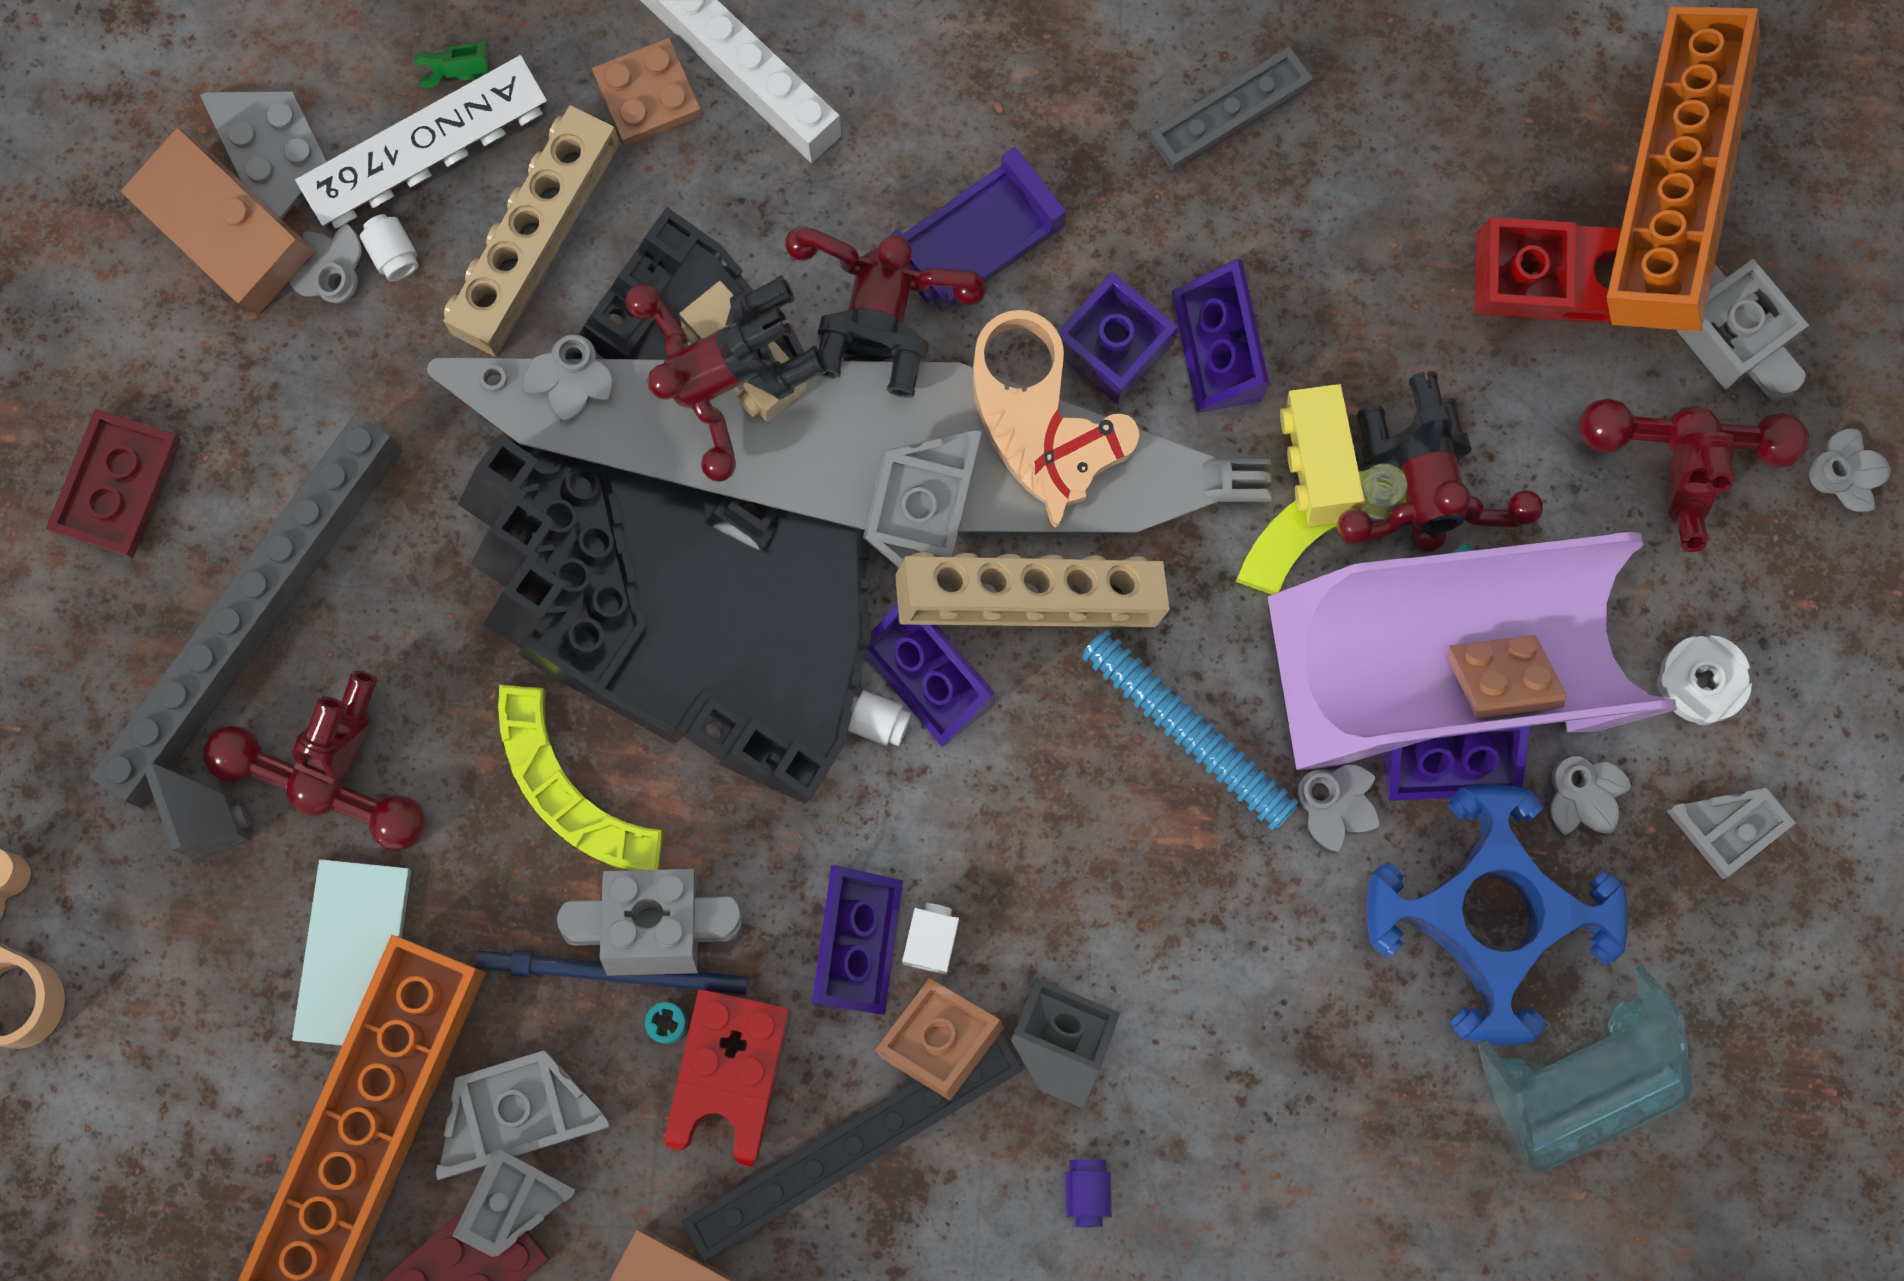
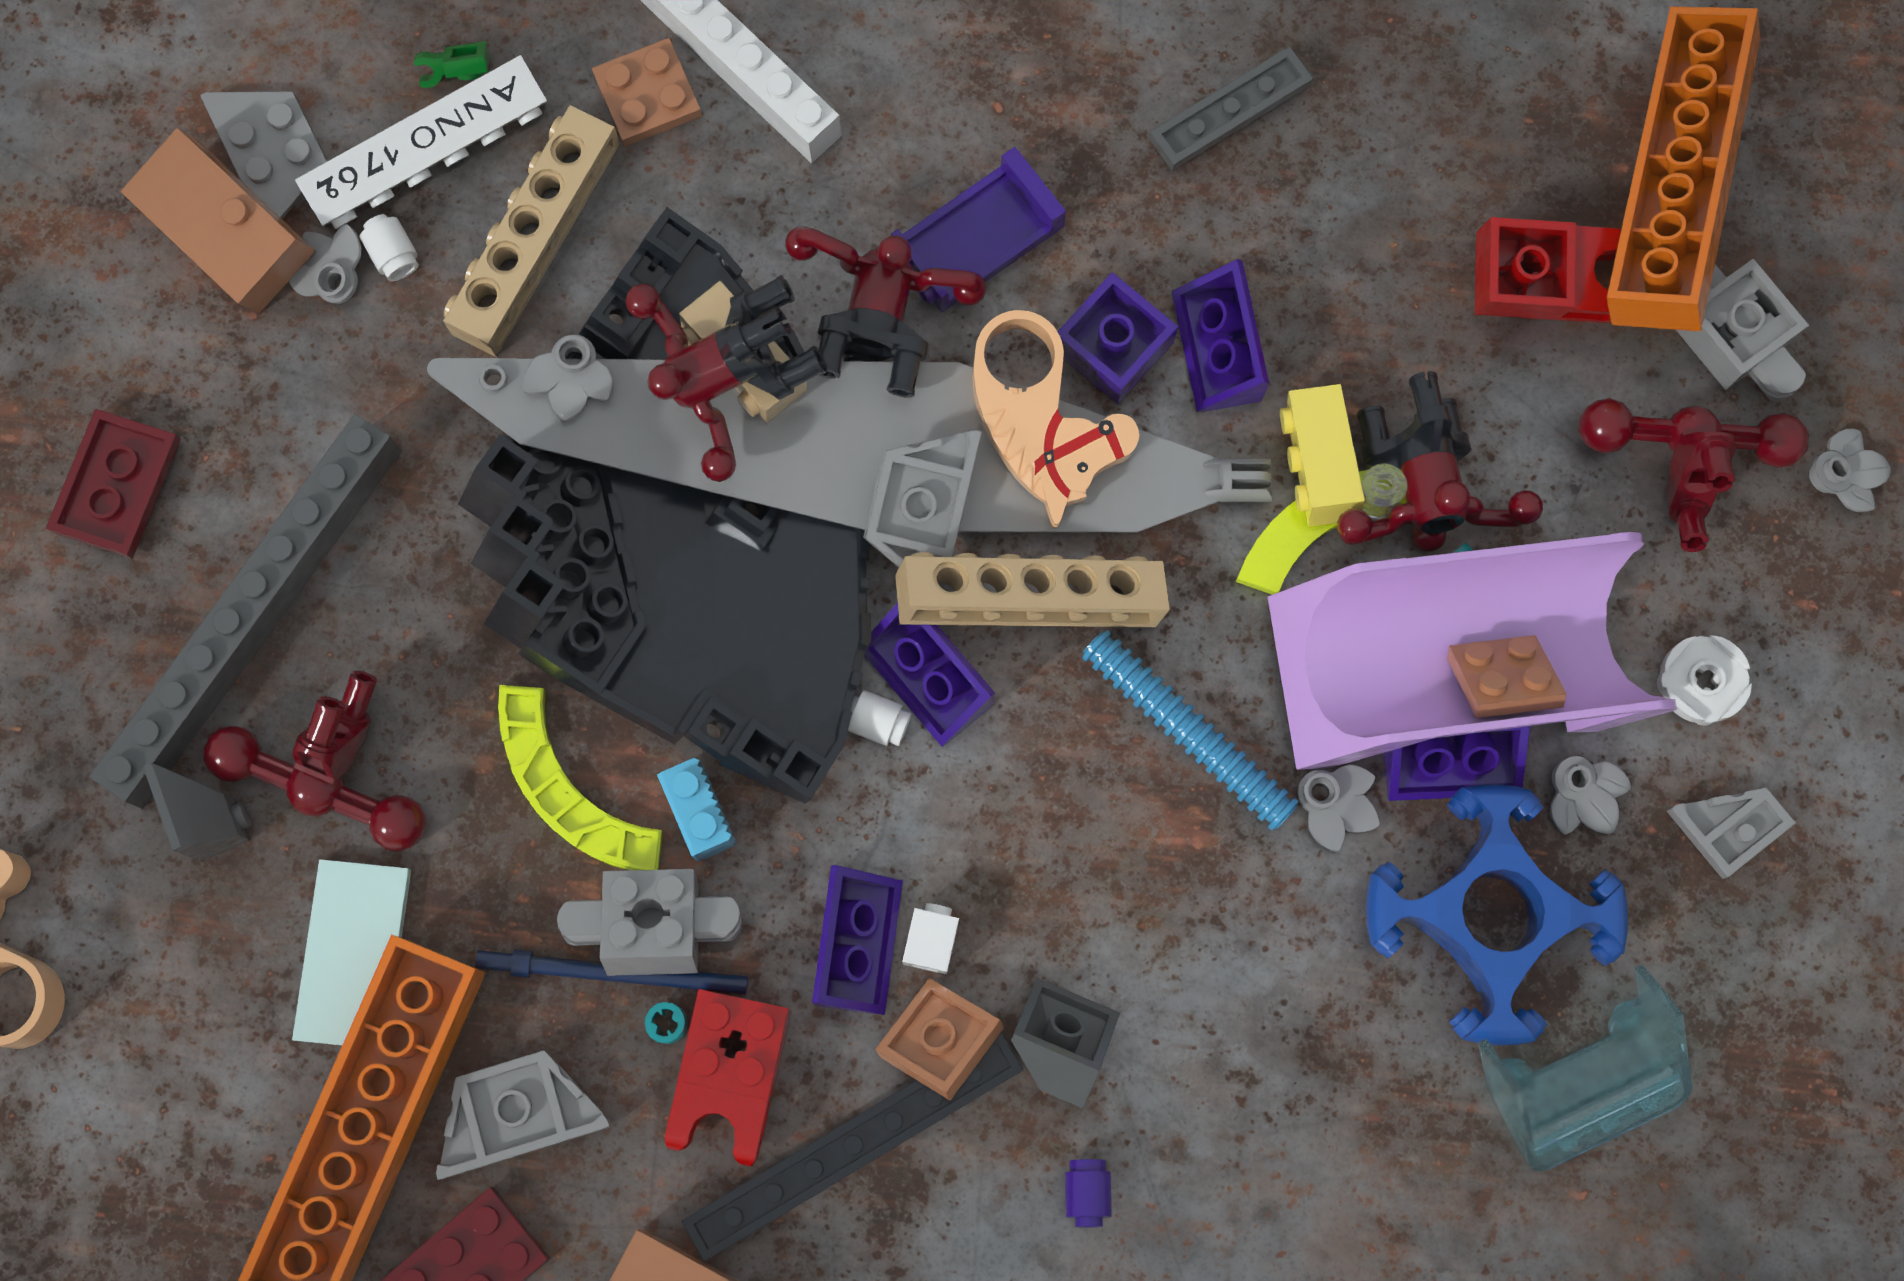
(508, 1203): light grey wing -> none
(696, 809): none -> medium azure brick

